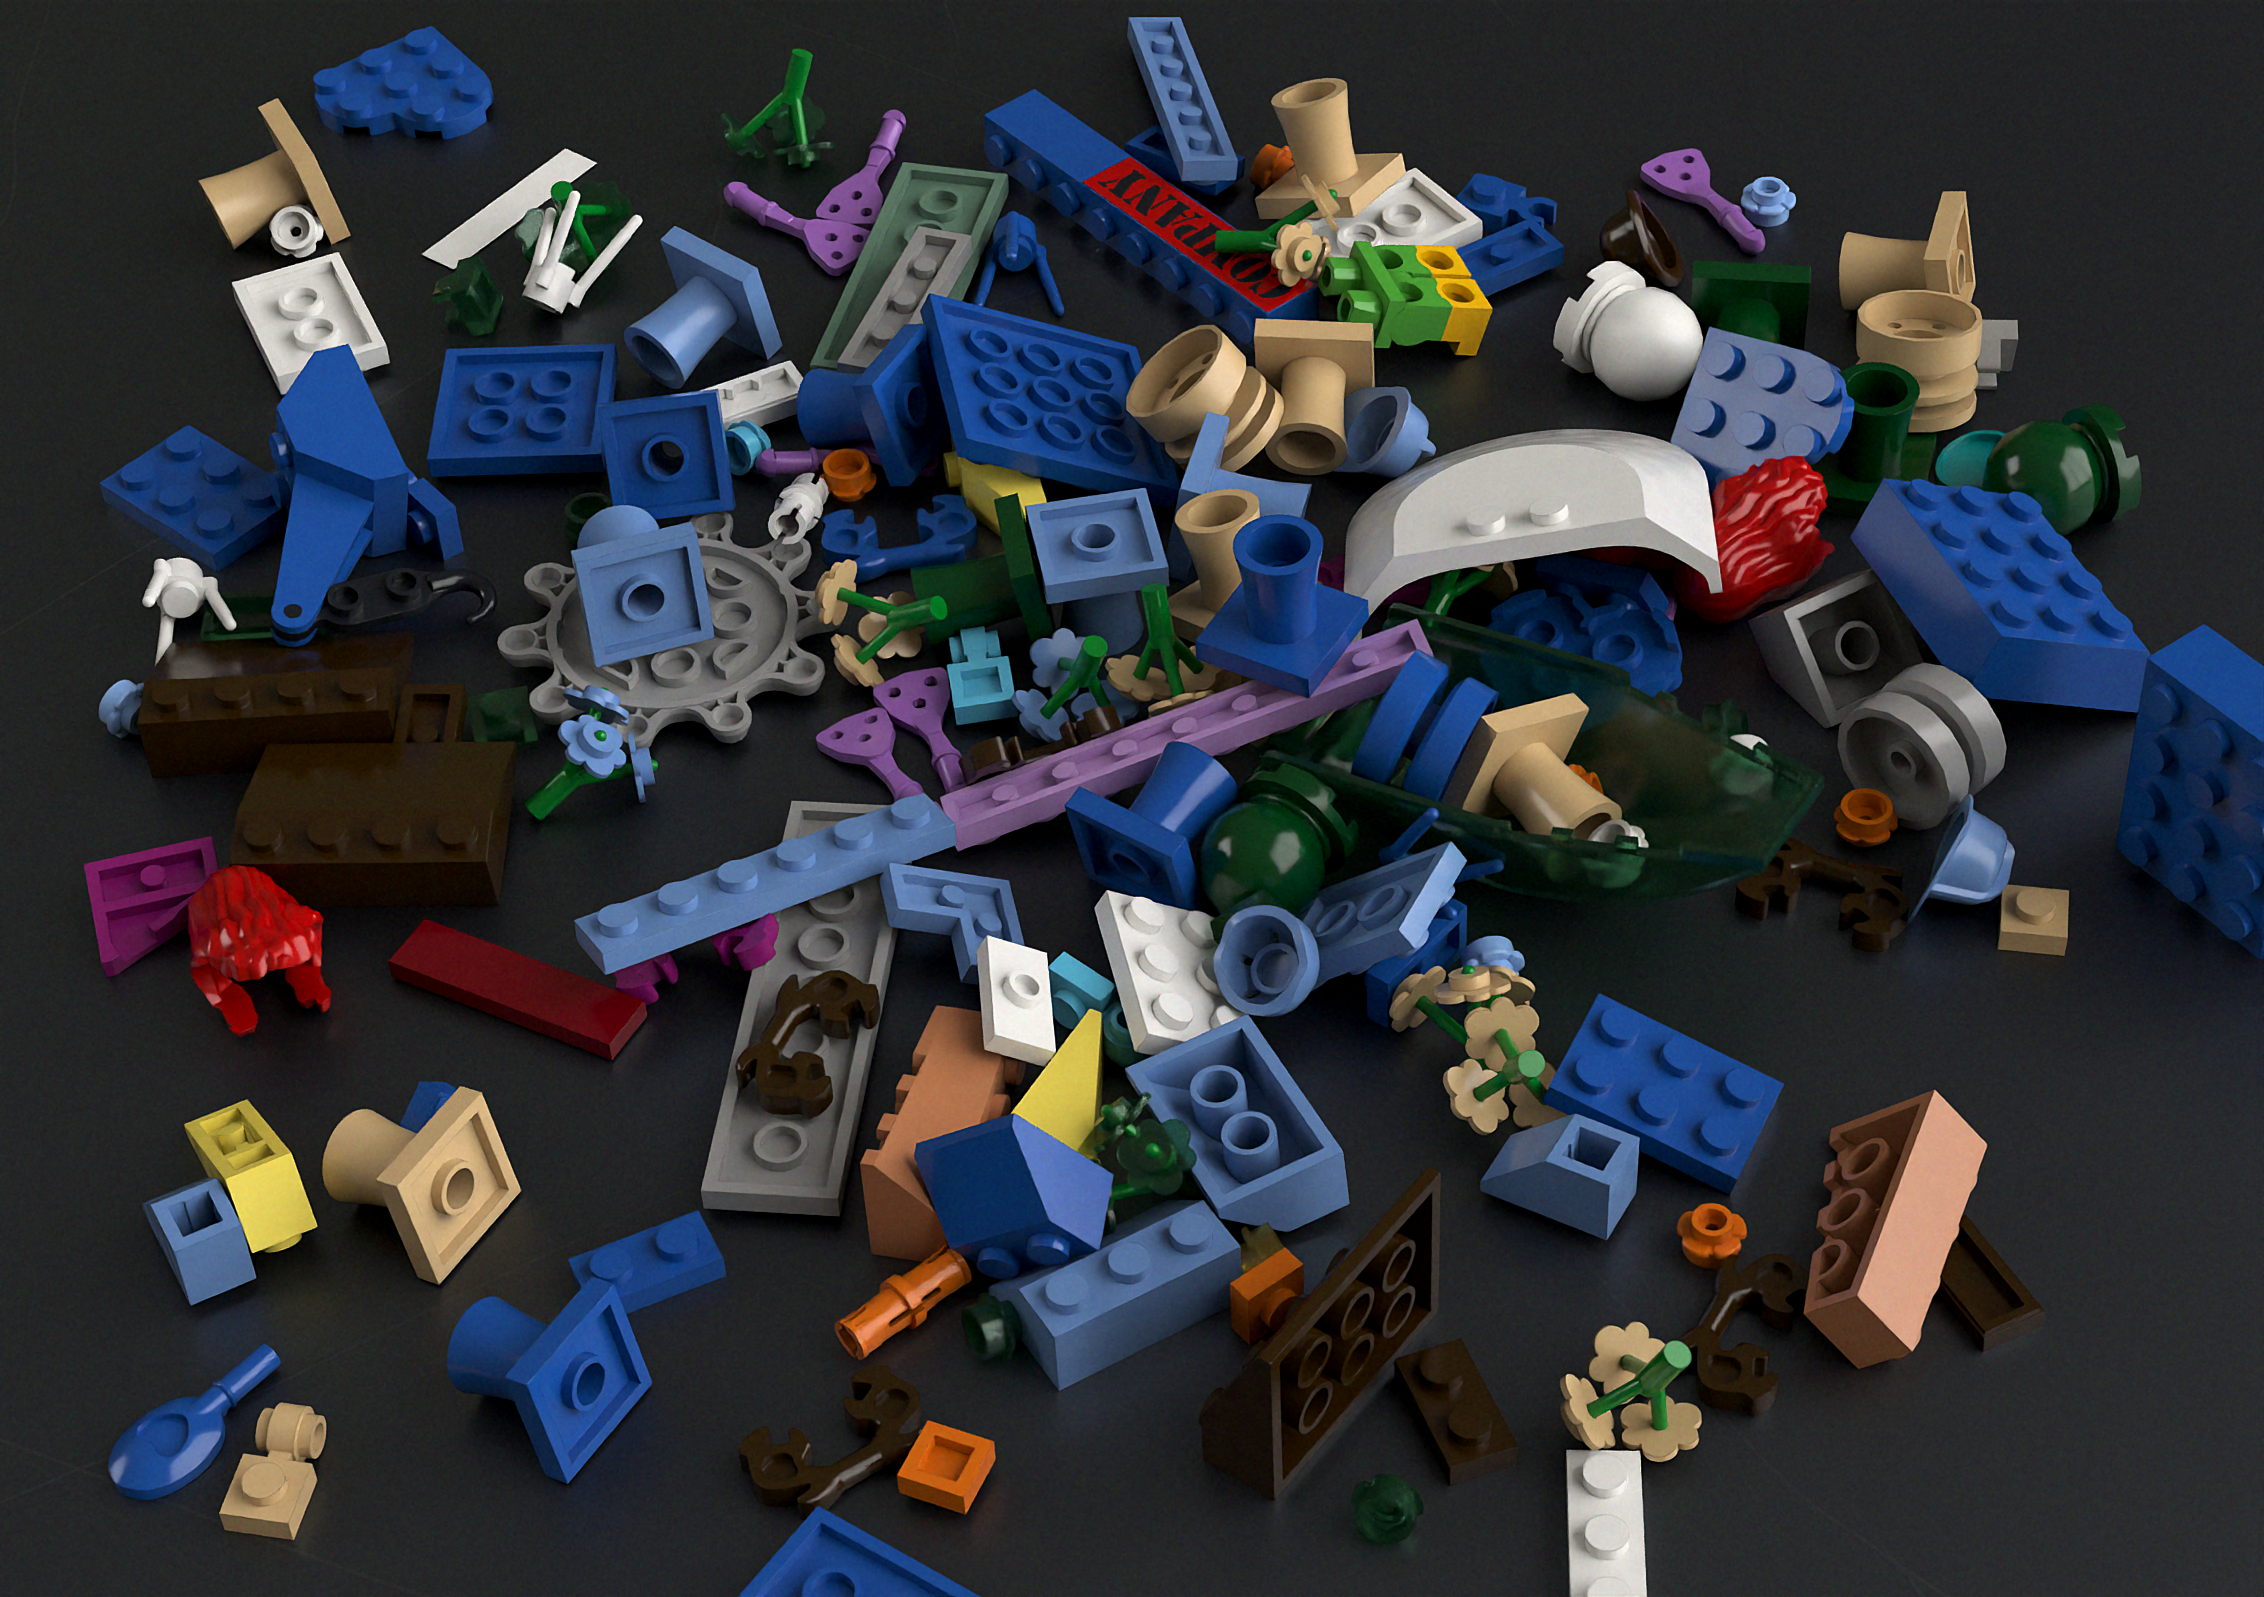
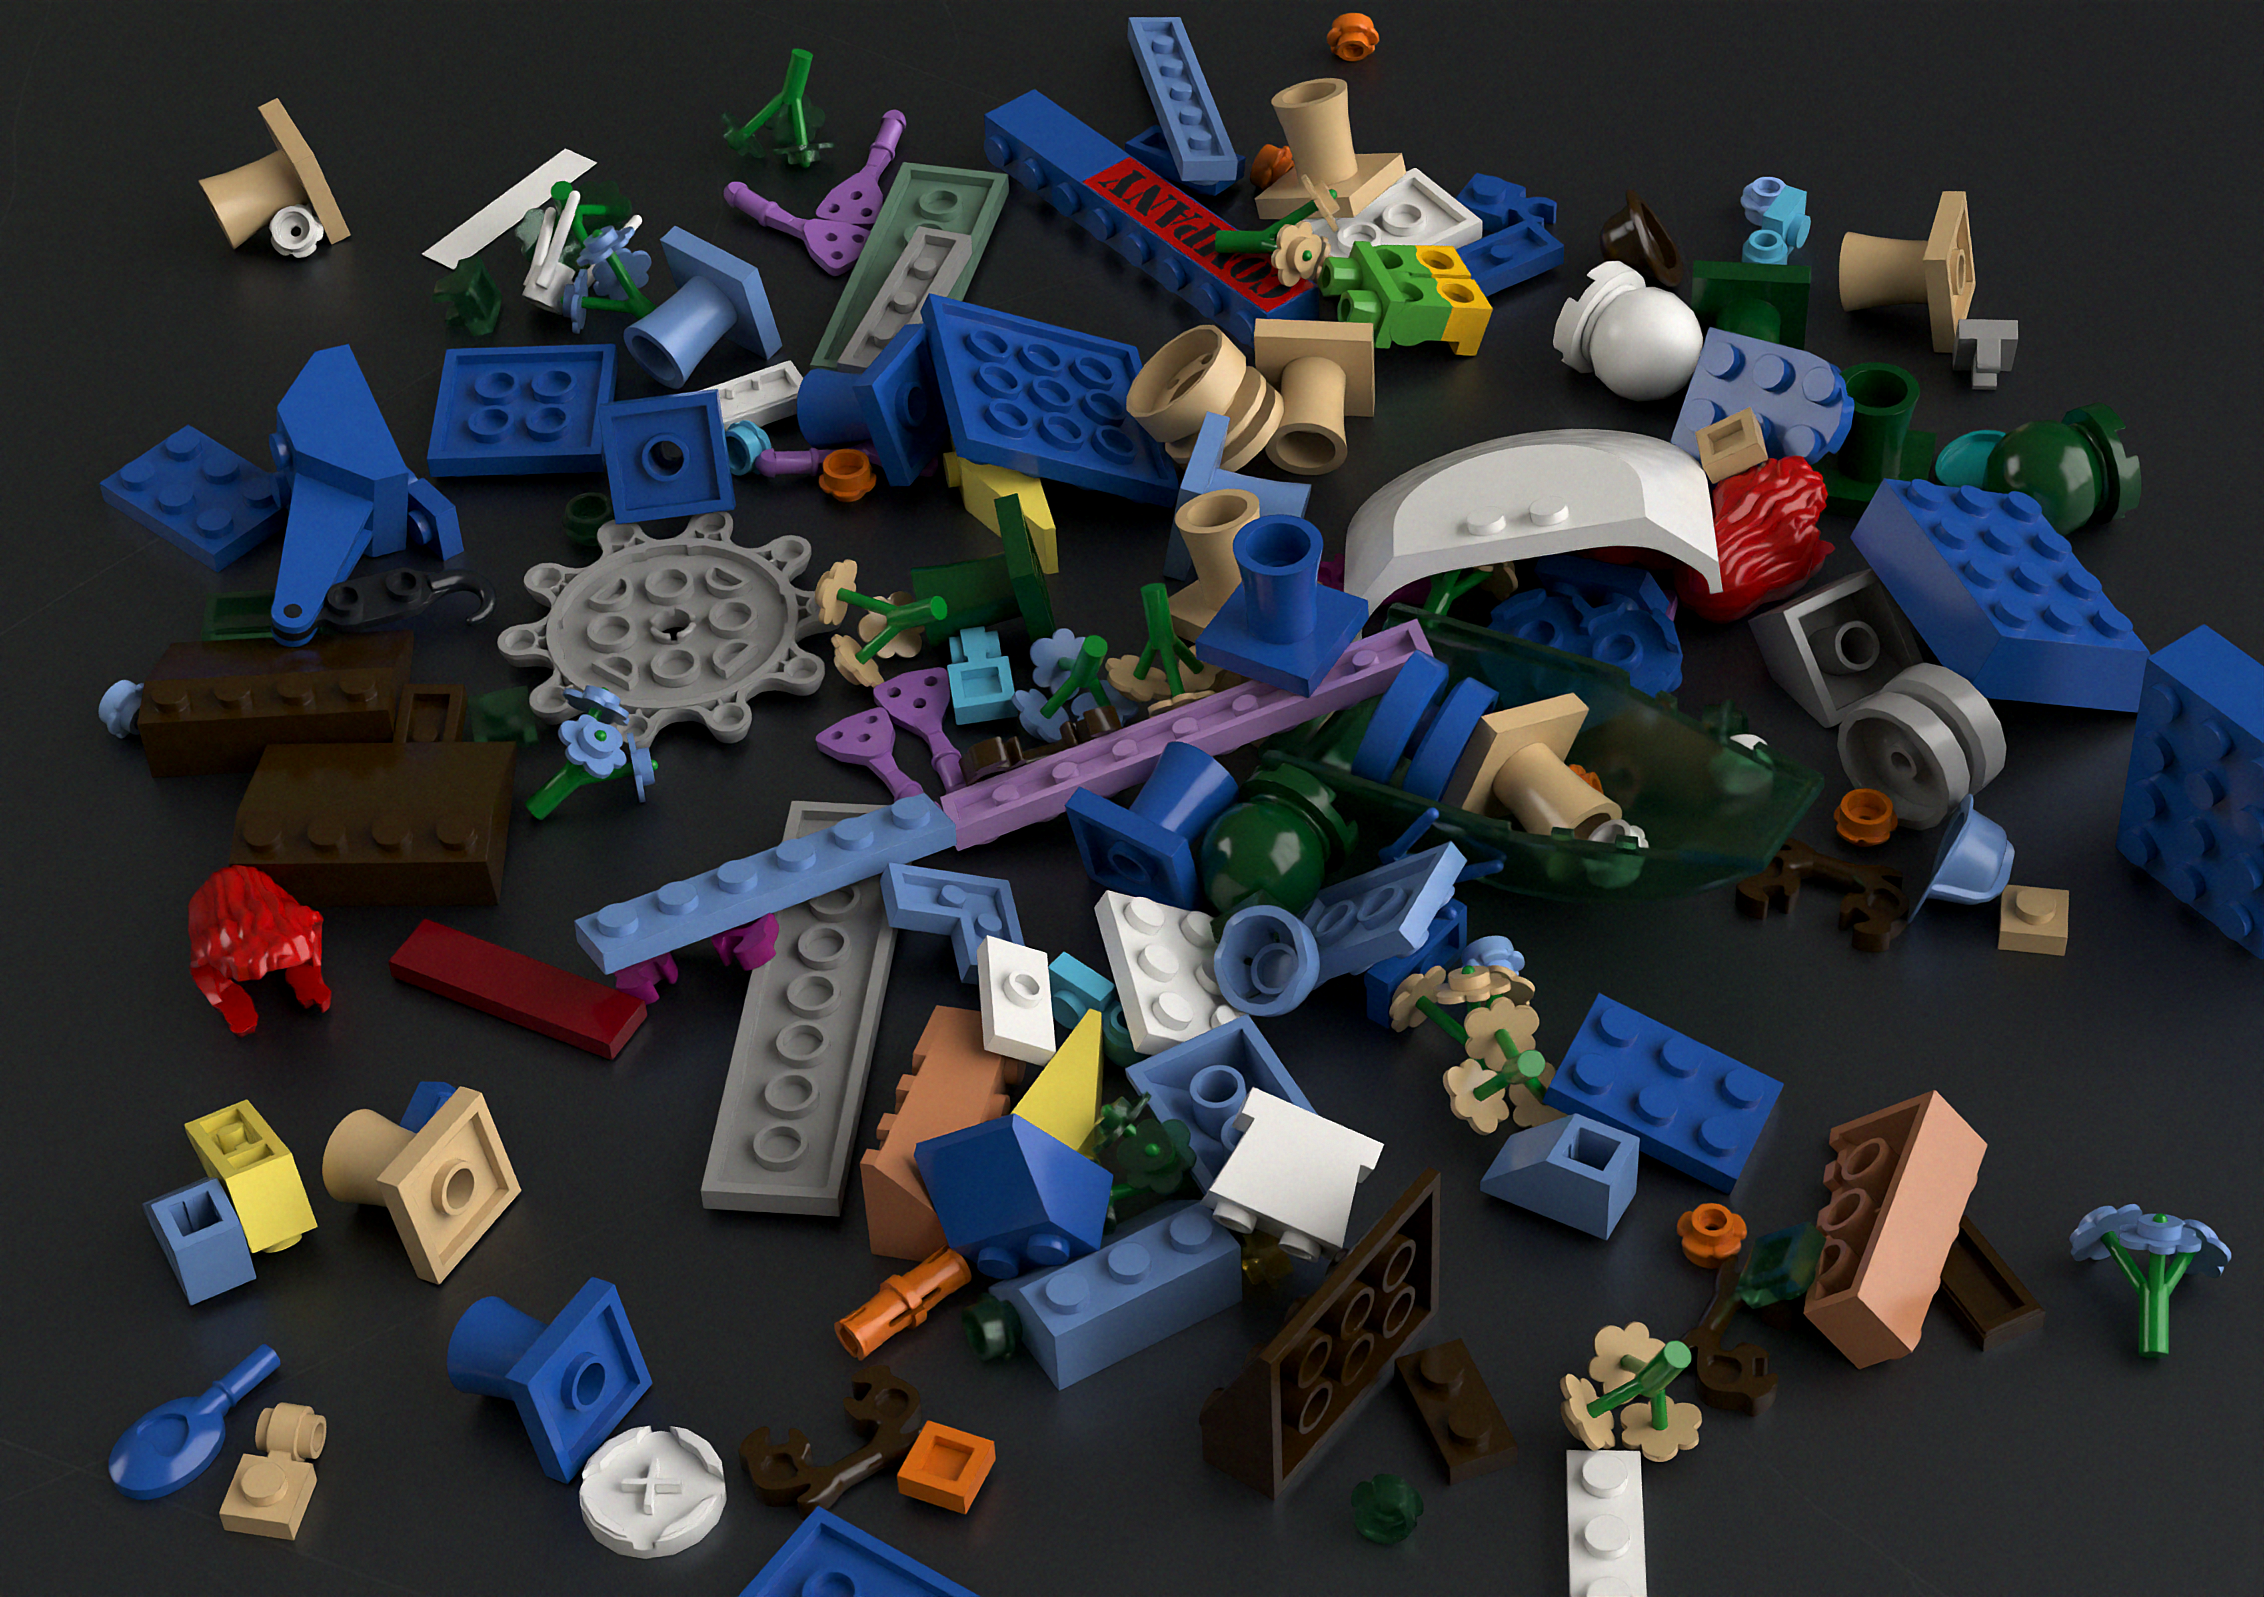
(145, 898): magenta wing -> none
(180, 592): white plant -> none
(308, 311): white plate -> none
(406, 87): blue plate -> none
(616, 275): none -> medium blue plant
(639, 585): medium blue plant -> none
(652, 1492): none -> white tile
(654, 1262): blue plate -> none
(797, 510): white pin -> none
(801, 1082): dark brown helmet -> none
(943, 537): blue helmet -> none
(1015, 249): blue plant -> none
(1094, 560): medium blue plant -> none
(1265, 1295): orange plate -> none
(1291, 1176): none -> white hips
(1352, 36): none -> orange plate
(1383, 432): medium blue piece -> none
(1687, 178): medium lavender piece -> none
(1731, 445): none -> tan plate
(1781, 1265): none -> clear green plate
(1782, 229): none -> medium azure plate
(1933, 340): tan wheel -> none
(2188, 1243): none -> plant

